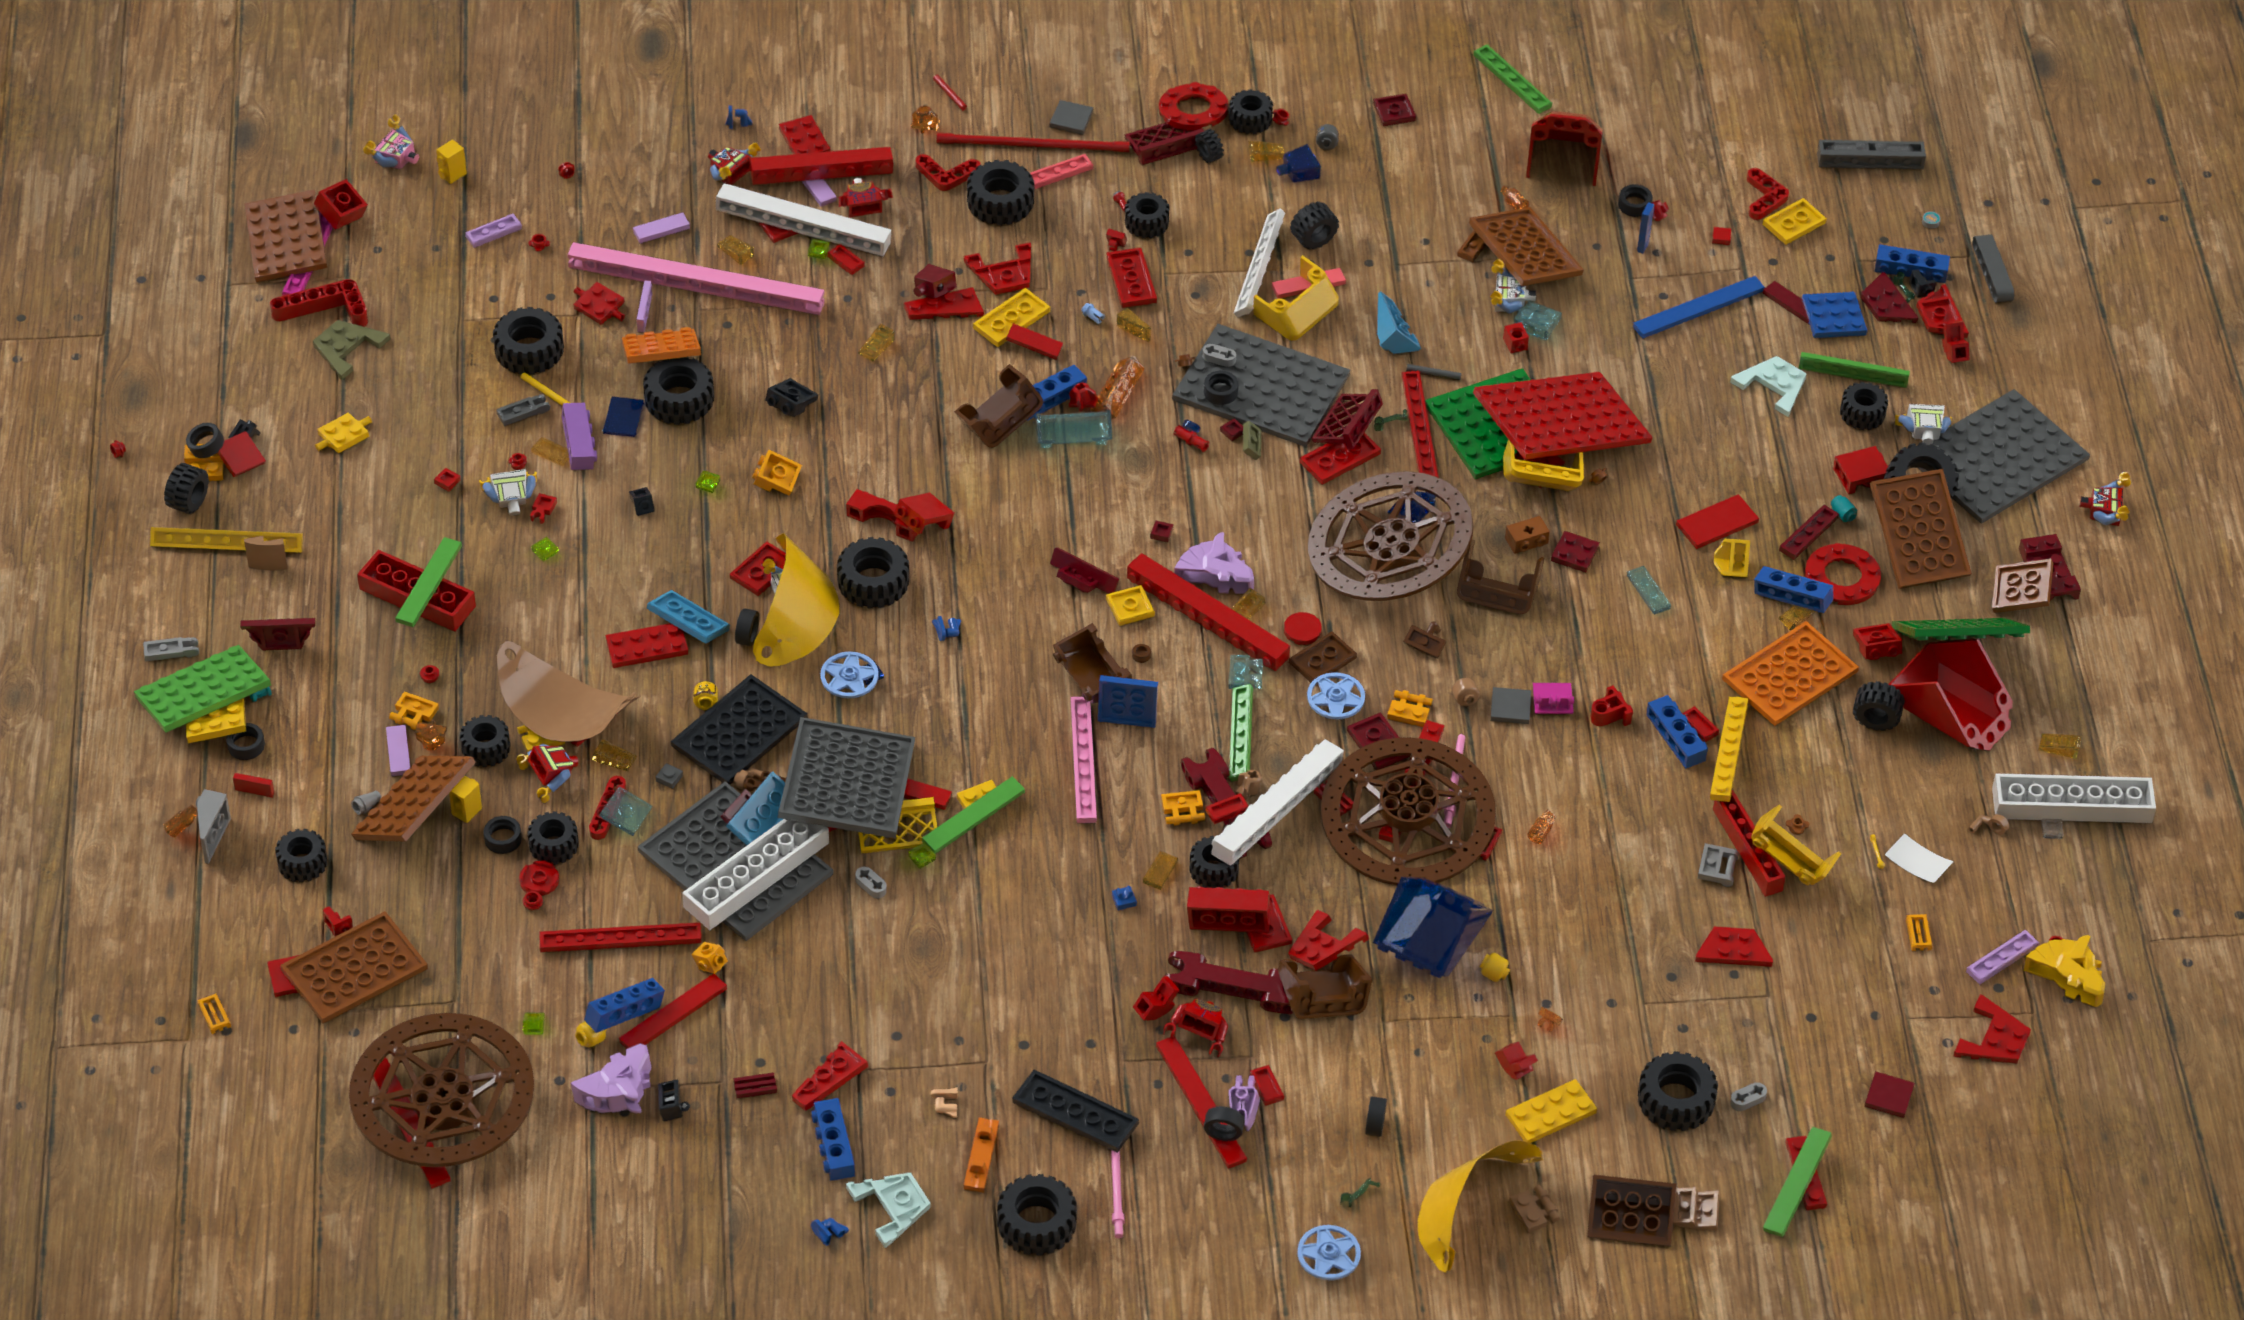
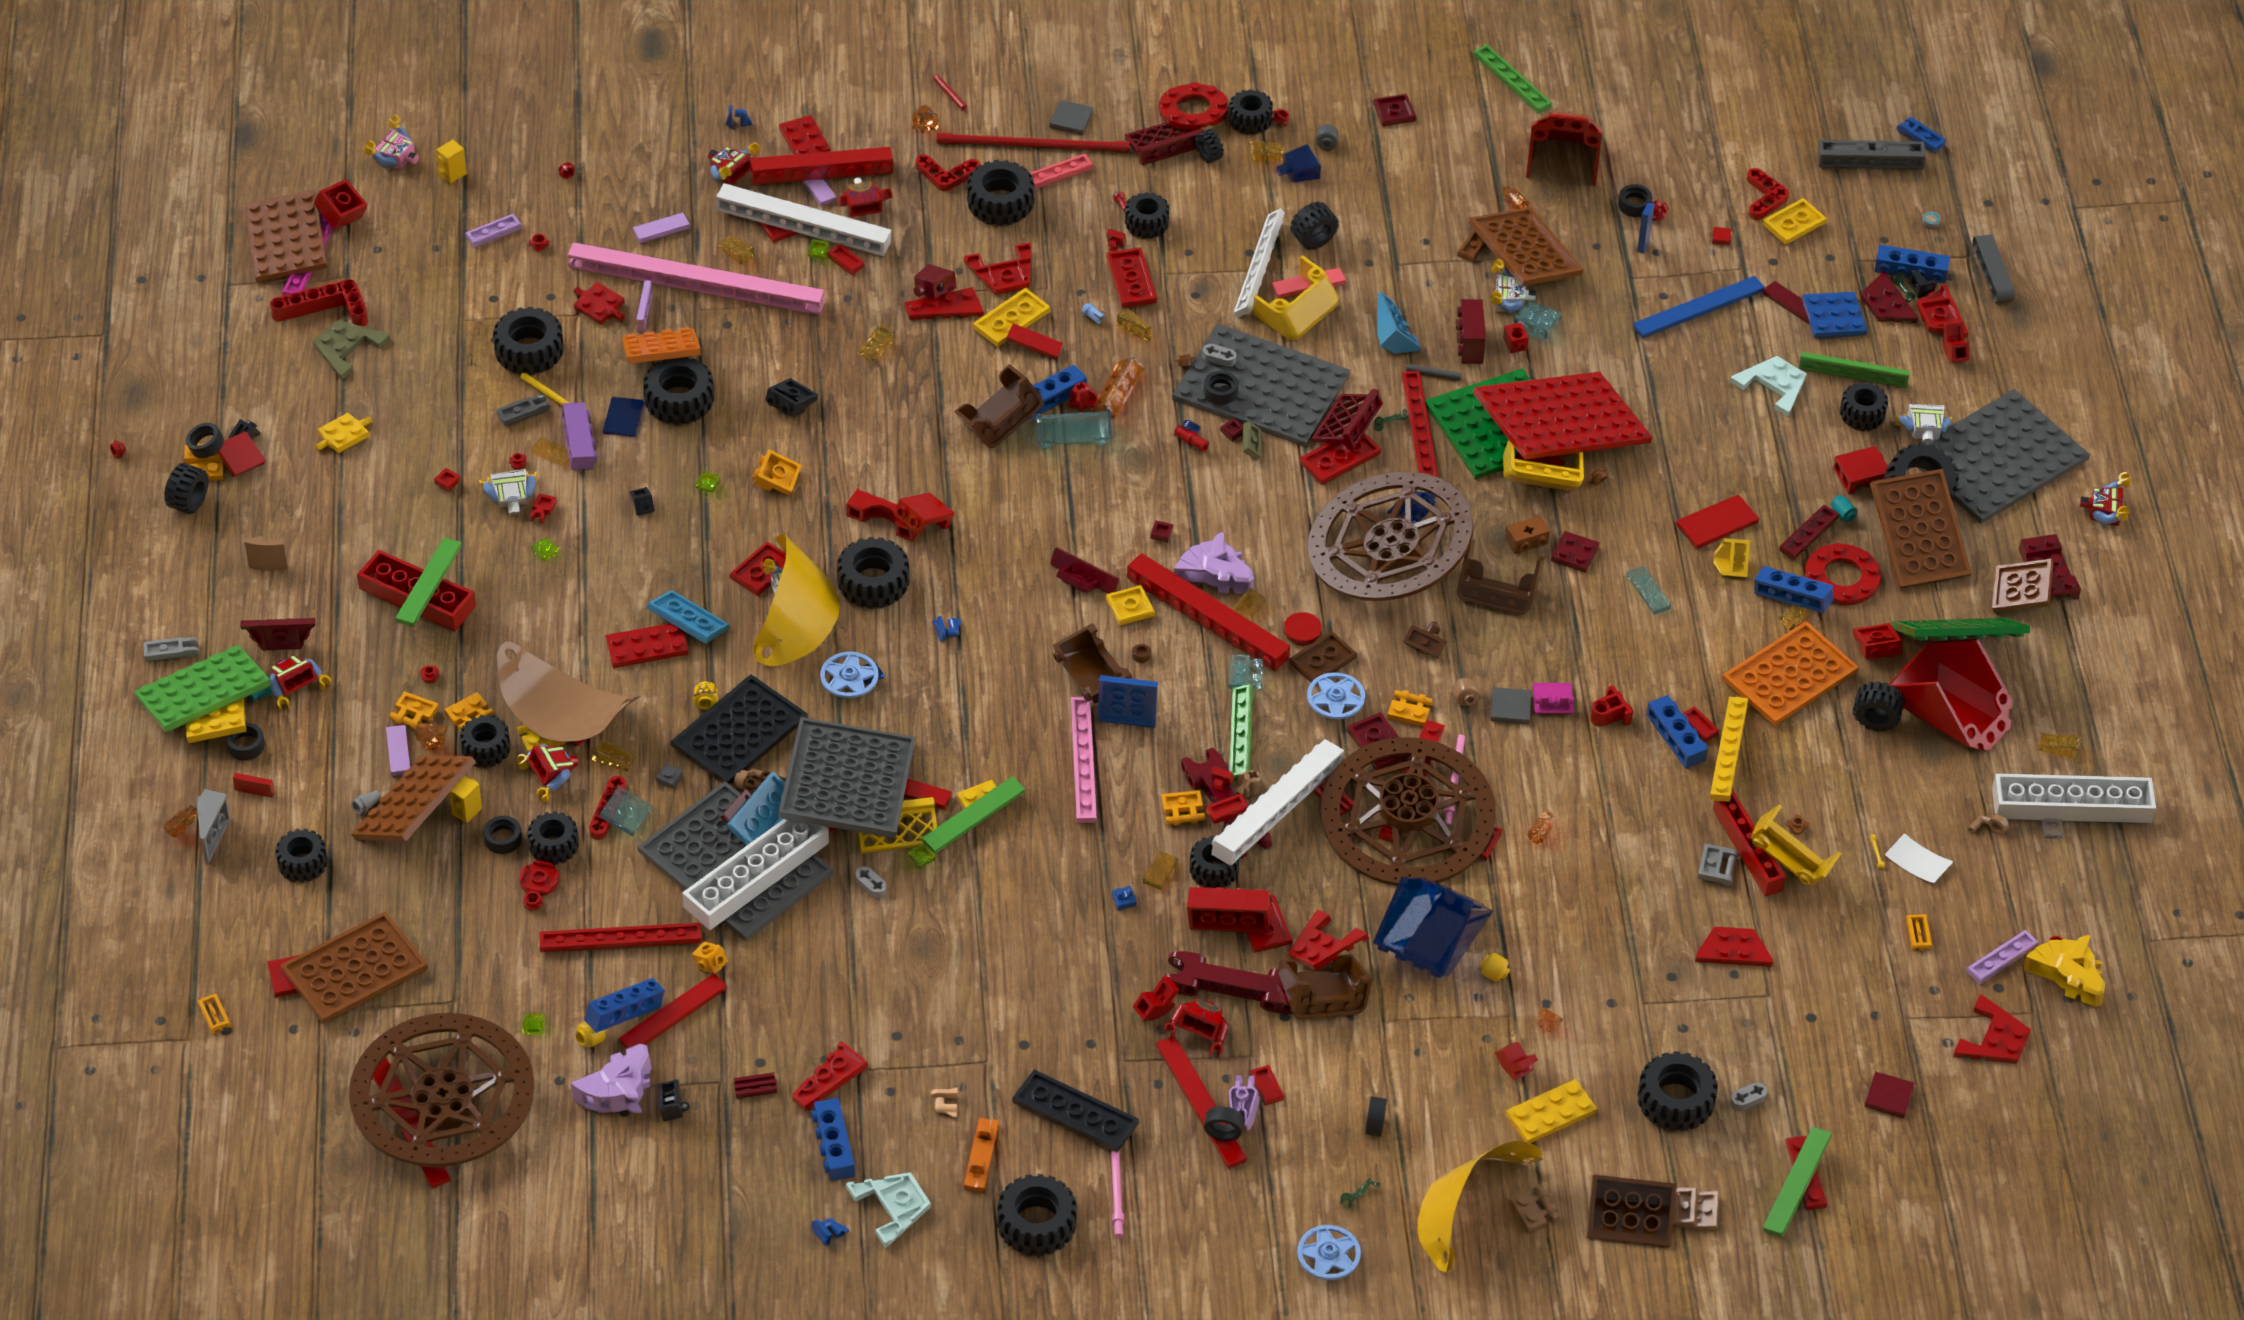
(218, 538): yellow plate -> none
(293, 675): none -> torso
(335, 923): red bracket -> none
(466, 709): none -> light orange plate
(747, 627): black tyre -> none
(1221, 777): none -> red tile
(1471, 331): none -> dark red brick
(1921, 133): none -> blue plate

